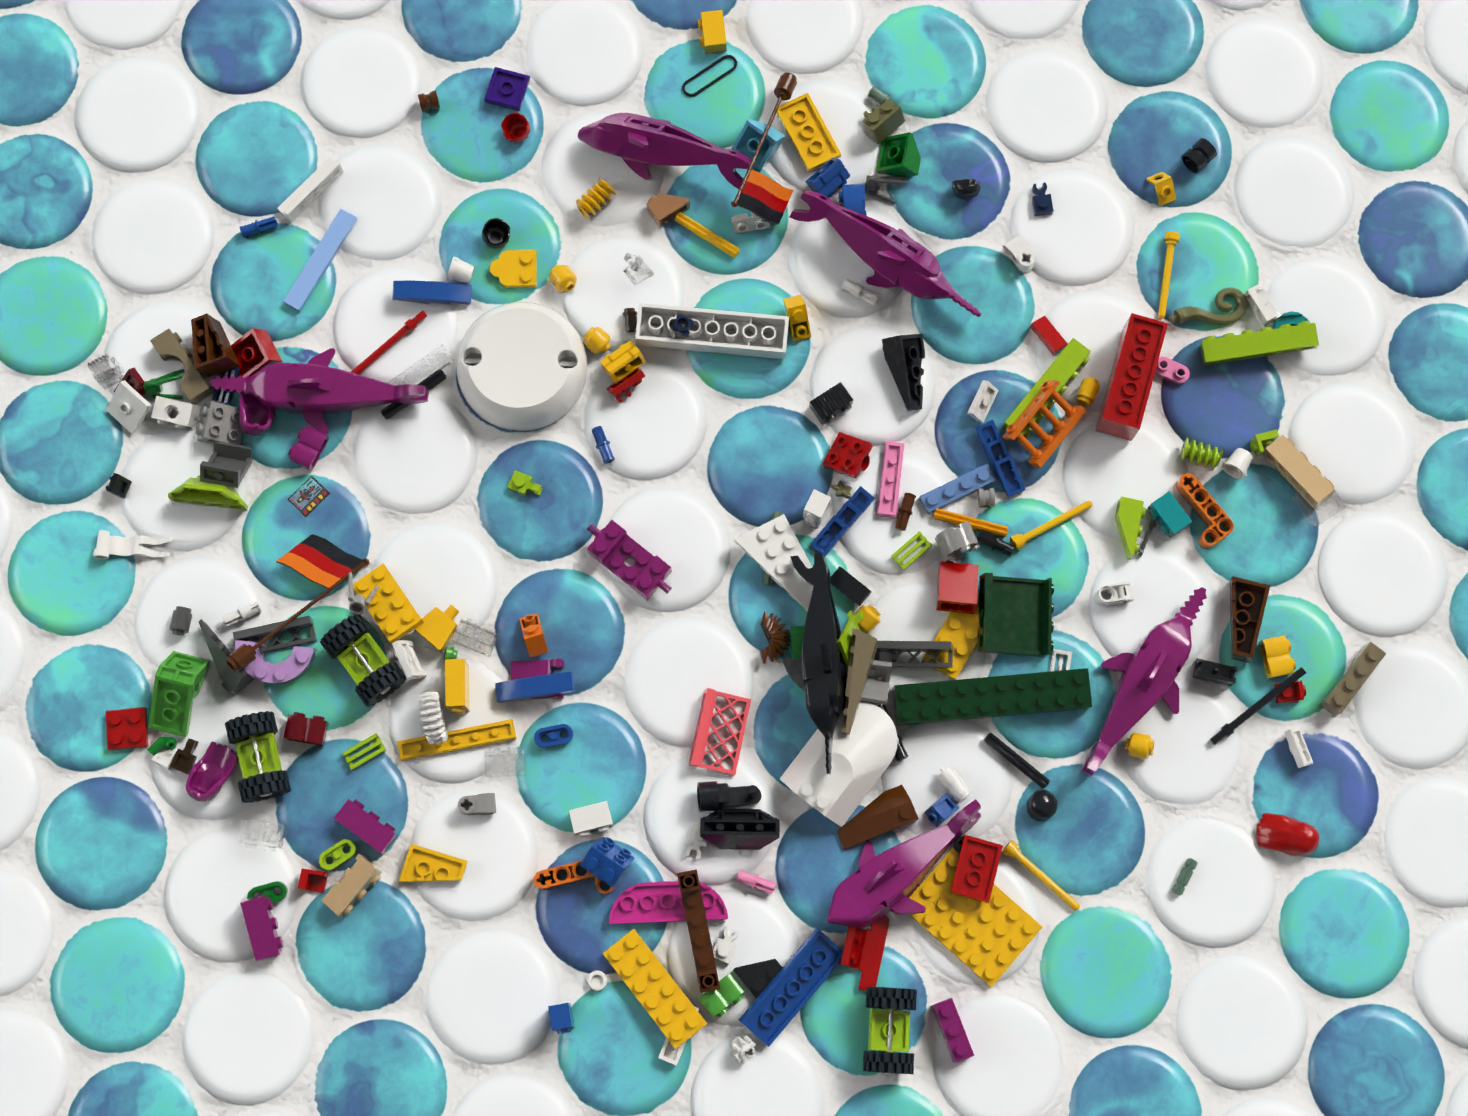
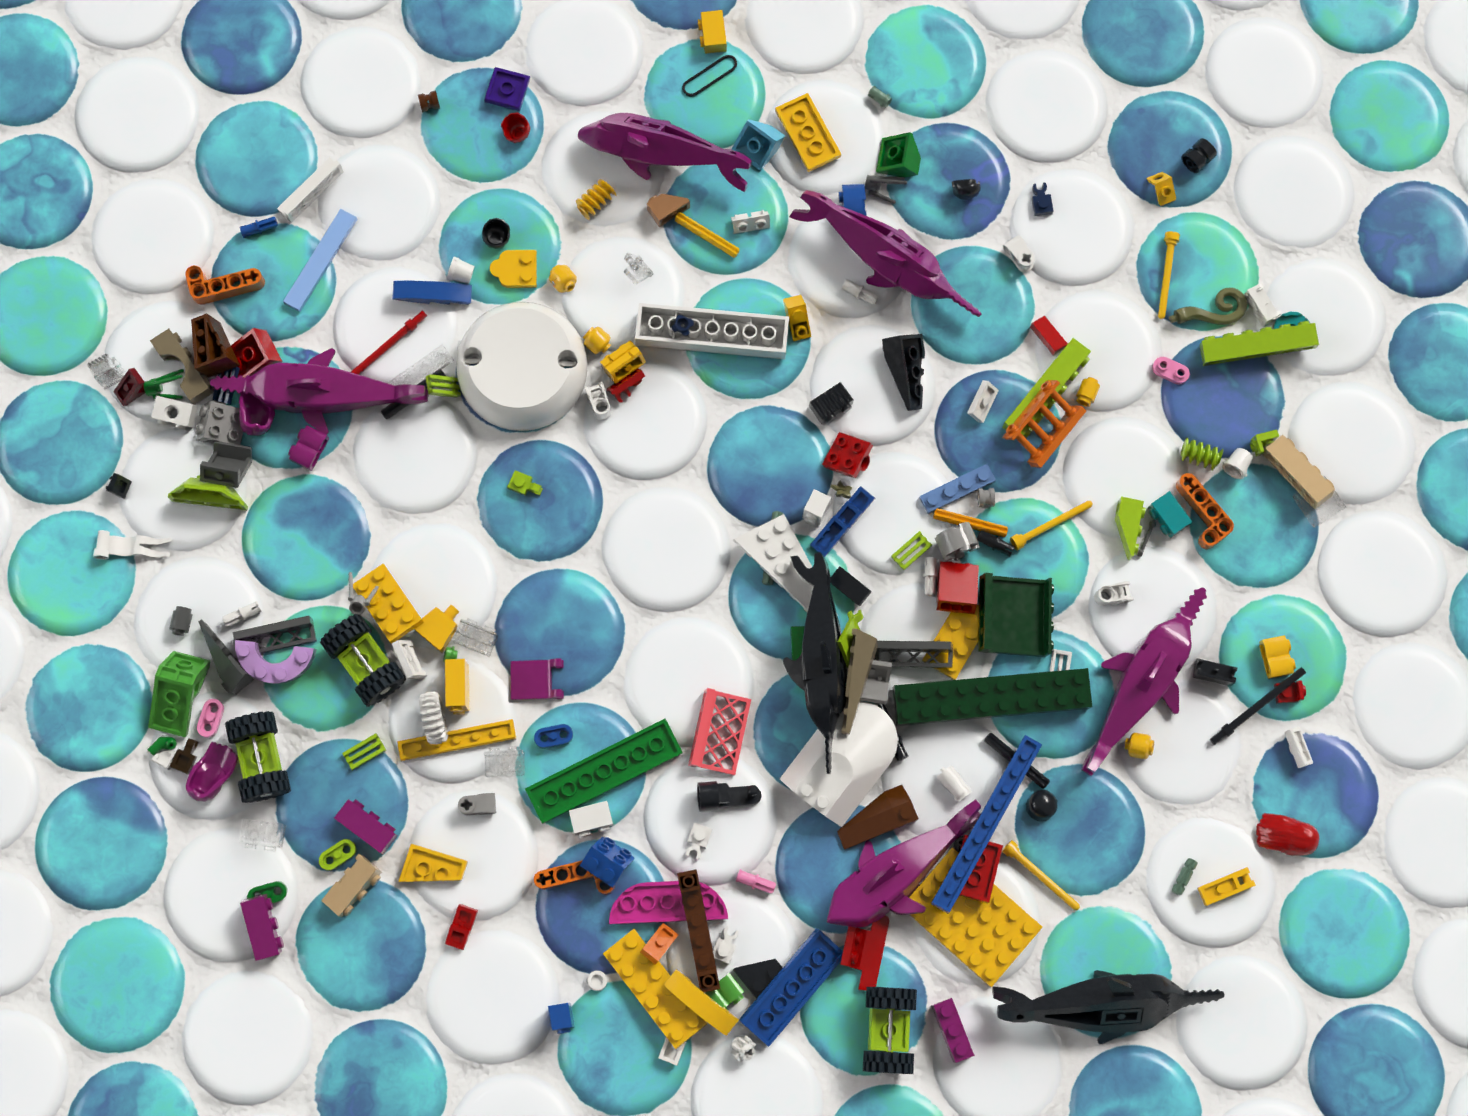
(127, 728): red plate -> none
(128, 407): white plate -> none
(209, 718): none -> bright pink plate
(225, 281): none -> orange beam
(306, 729): dark red brick -> none
(308, 496): clear piece -> none
(313, 880): red panel -> none
(319, 563): flag -> none
(445, 380): none -> lime tile
(461, 927): none -> red slope
(533, 635): orange slope -> none
(535, 687): blue slope -> none
(598, 397): none -> white piece
(603, 444): blue axle -> none
(603, 771): none -> green plate
(611, 549): magenta brick -> none
(630, 319): dark brown pin -> none
(659, 943): none -> orange plate
(700, 1002): none -> yellow slope
(739, 829): black wedge -> none
(758, 191): flag -> none
(776, 639): reddish brown hair -> none
(828, 177): blue brick -> none
(870, 620): yellow head -> none
(882, 120): olive brick -> none
(890, 479): bright pink tile -> none
(905, 511): reddish brown axle -> none
(930, 576): none -> white axle
(941, 810): blue bracket -> none
(986, 824): none -> blue plate
(999, 458): blue slope -> none
(1103, 1004): none -> black animal
(1131, 377): red brick -> none
(1225, 886): none -> yellow plate
(1246, 615): reddish brown wedge -> none
(1353, 679): dark tan arch -> none

